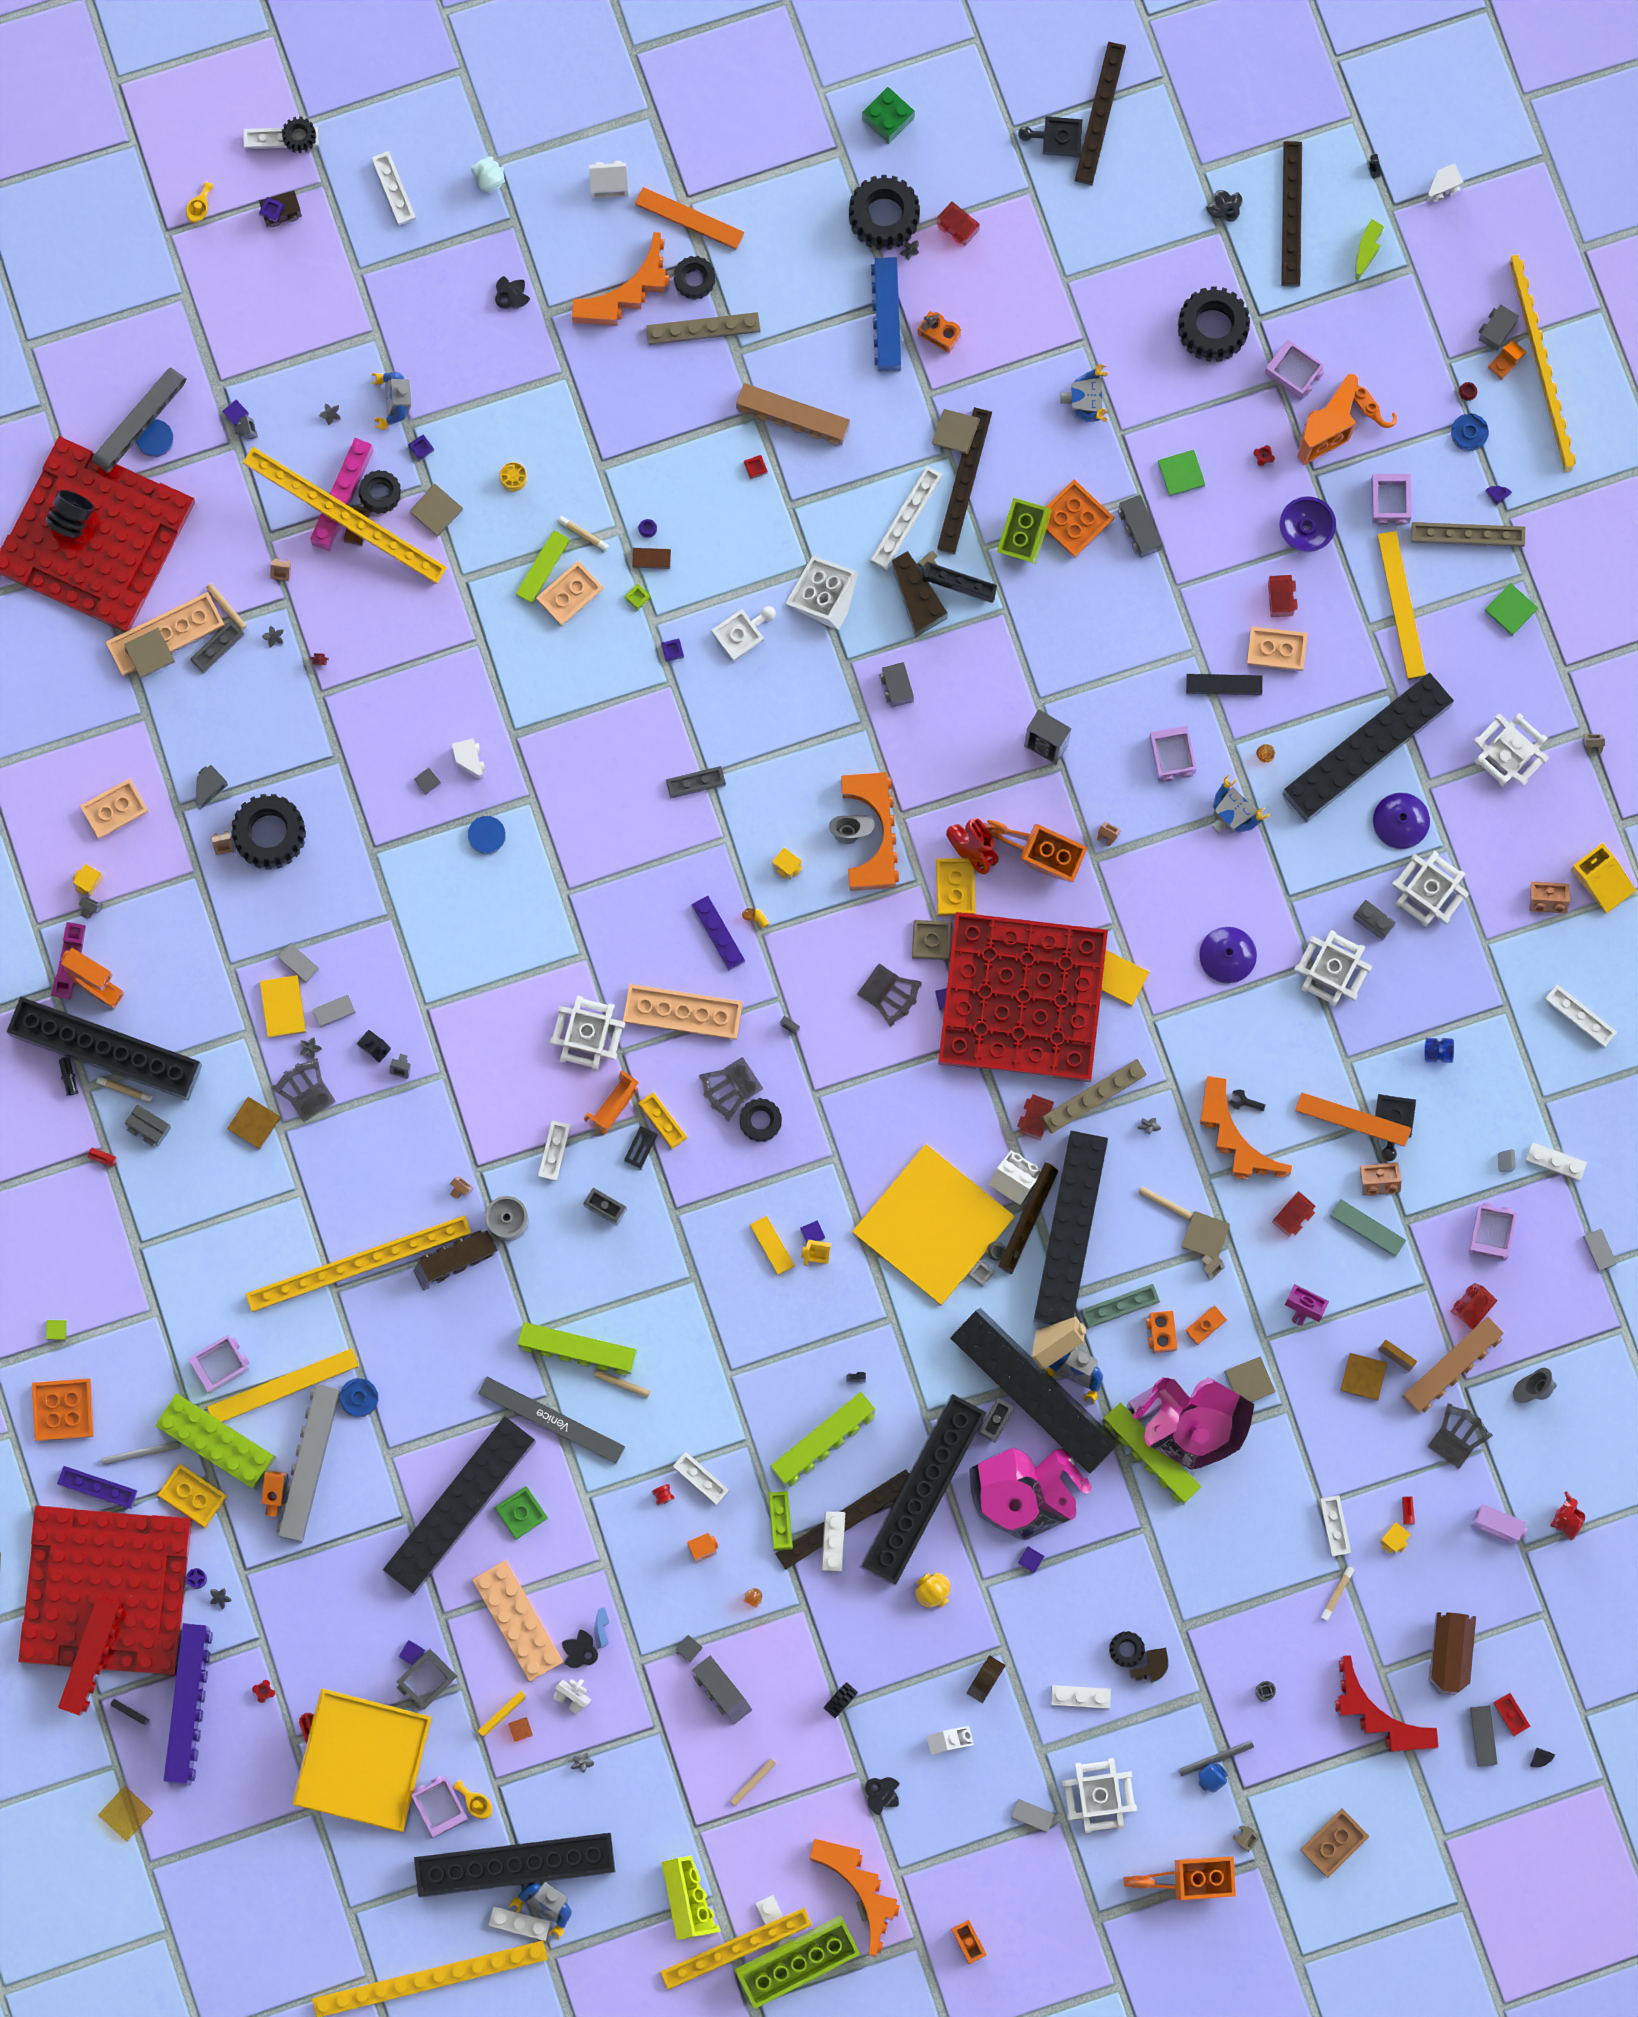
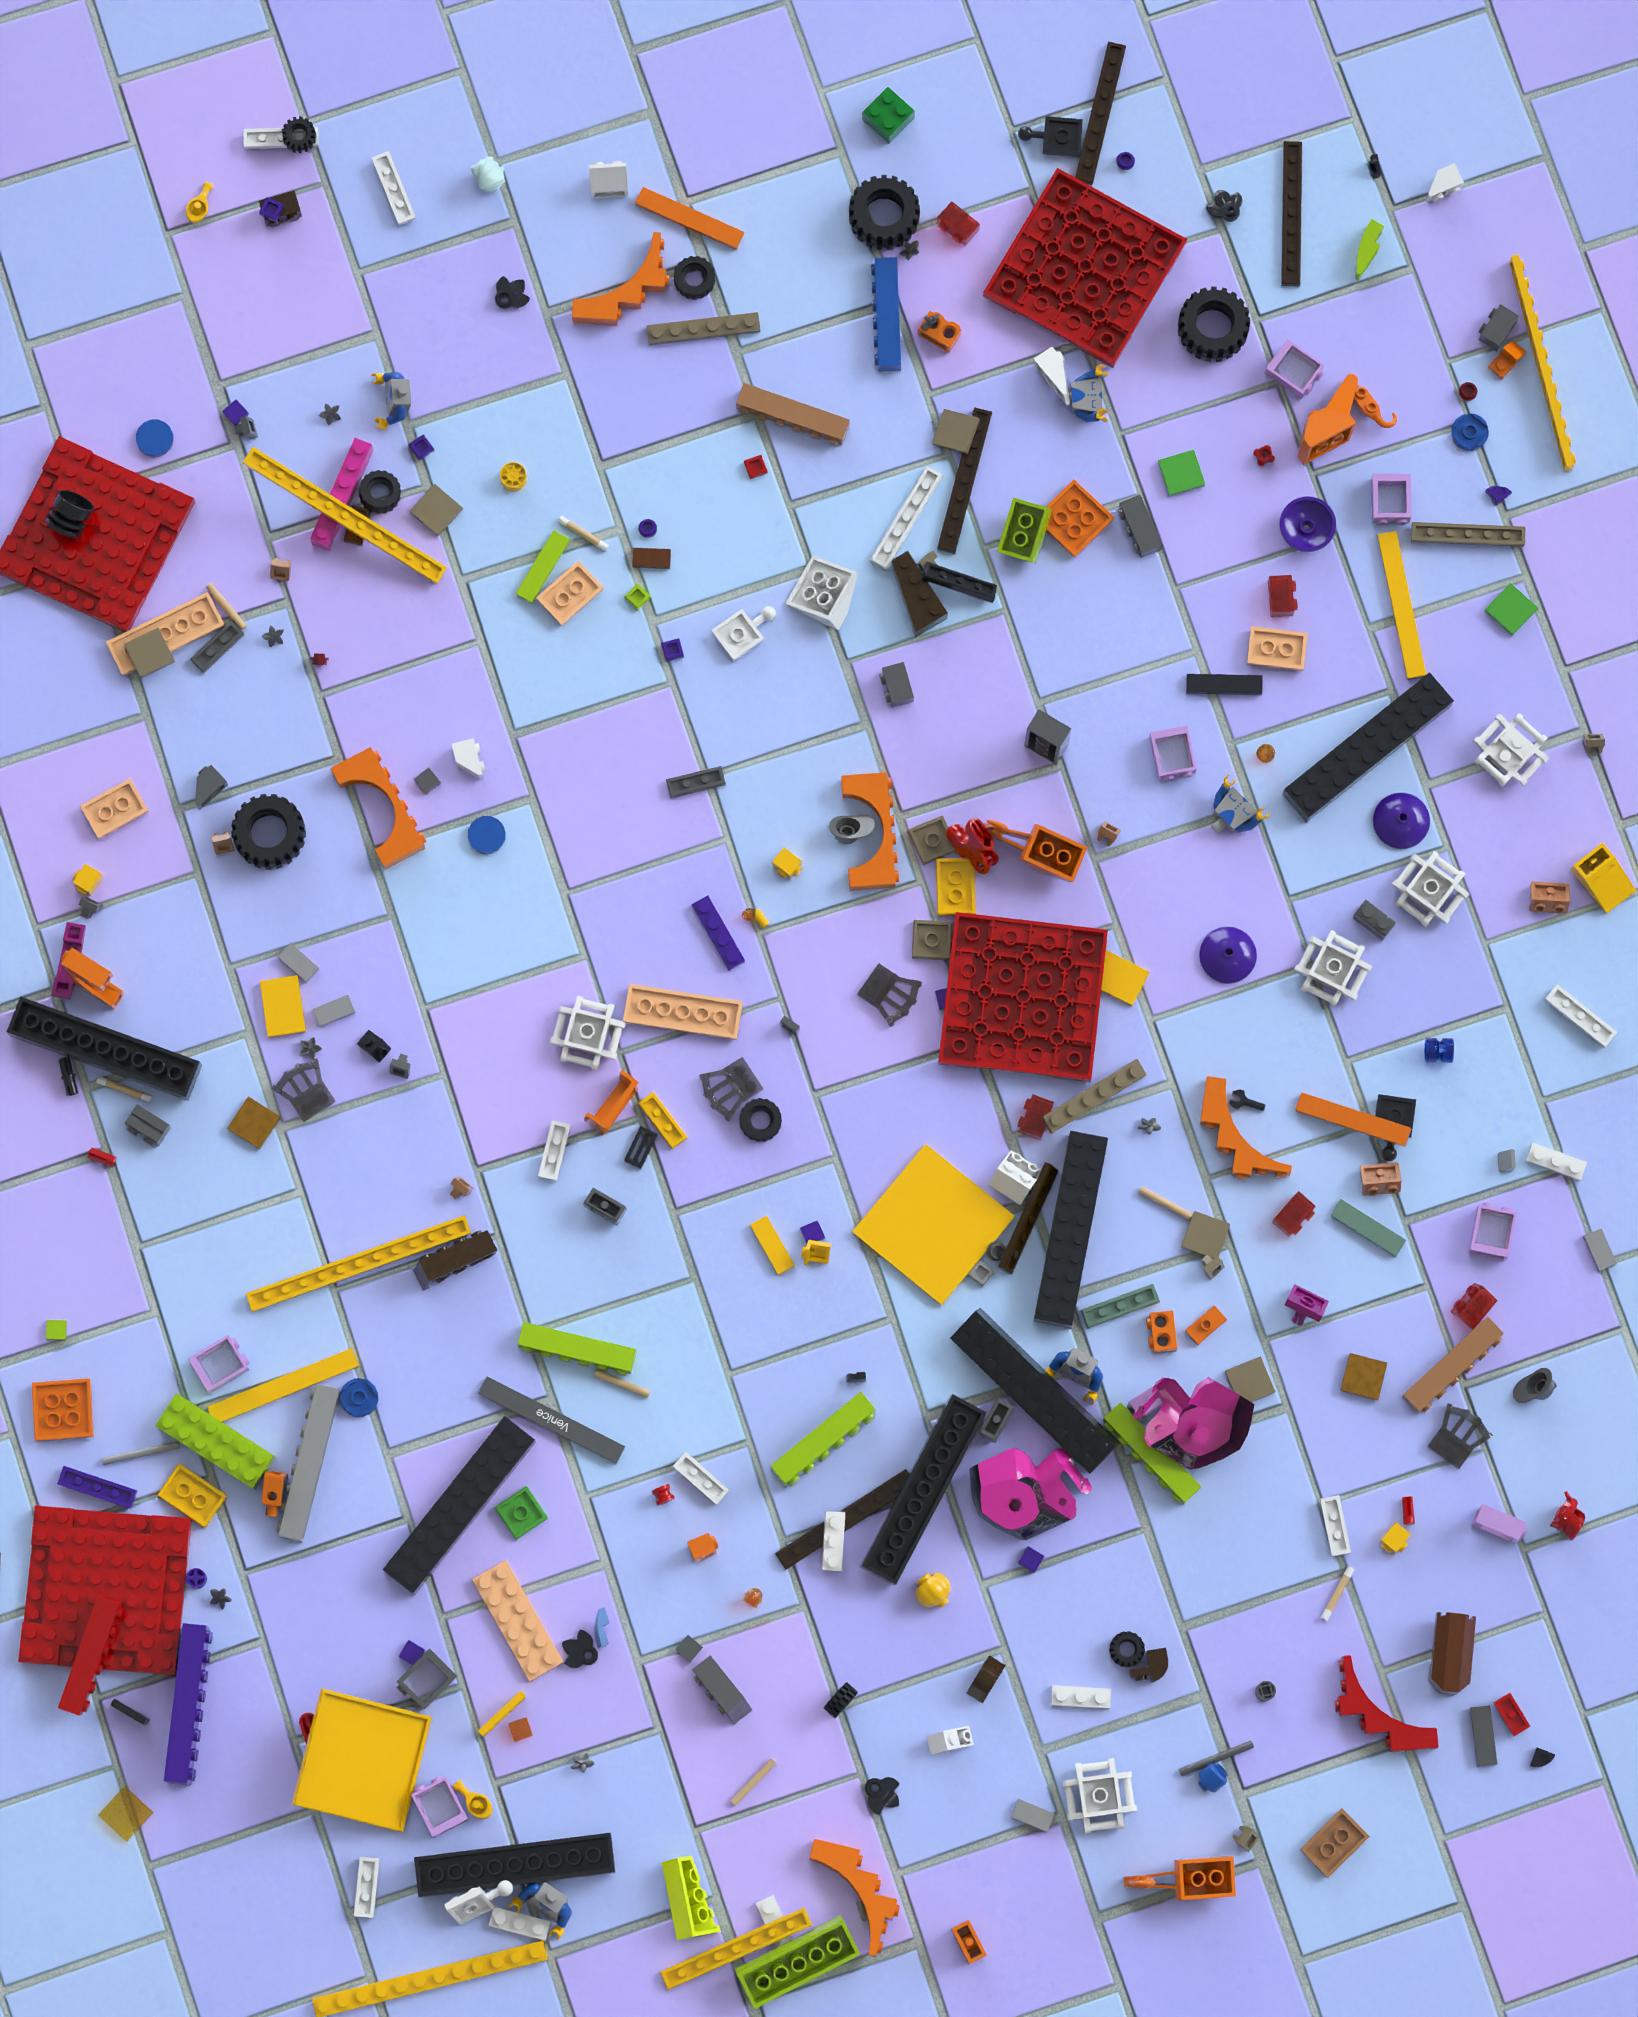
(139, 419): dark grey beam -> none
(265, 1685): red plate -> none
(366, 1887): none -> white plate
(404, 838): none -> orange arch
(476, 1902): none -> white plate
(497, 1212): light grey wheel -> none
(575, 1692): white hips -> none
(780, 1521): lime tile -> none
(931, 840): none -> dark tan tile
(1052, 368): none -> white slope
(1057, 1341): tan slope -> none
(1085, 267): none -> red plate
(1125, 161): none -> dark purple plate
(1397, 1355): pearl gold tile -> none

